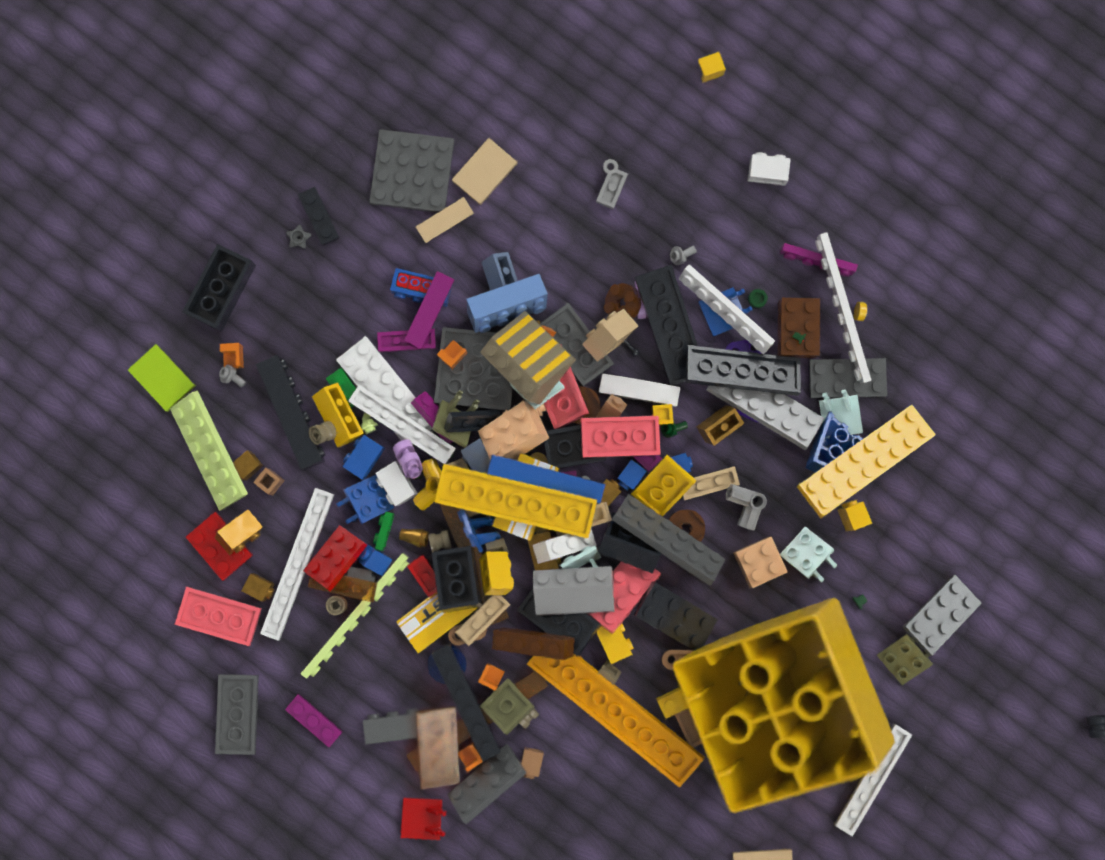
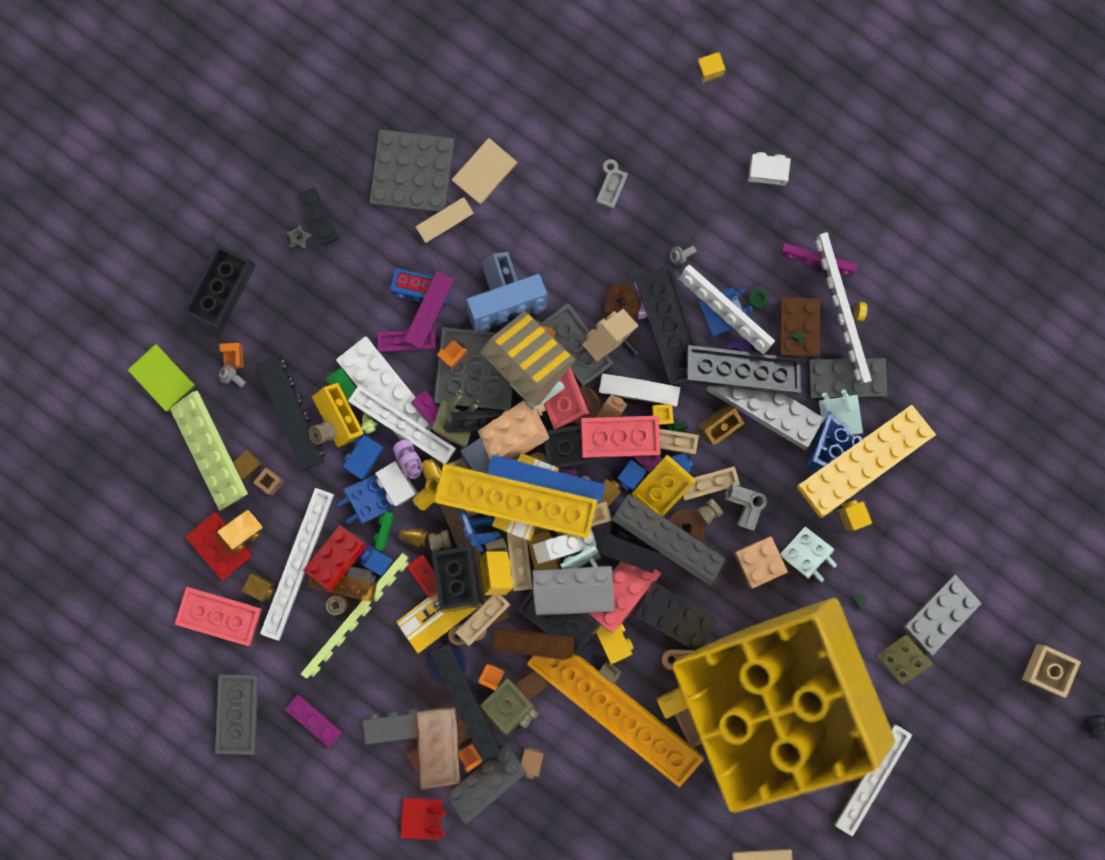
(519, 562): none -> tan plate
(678, 441): none -> tan tile
(710, 511): none -> dark tan wheel
(1051, 670): none -> tan brick

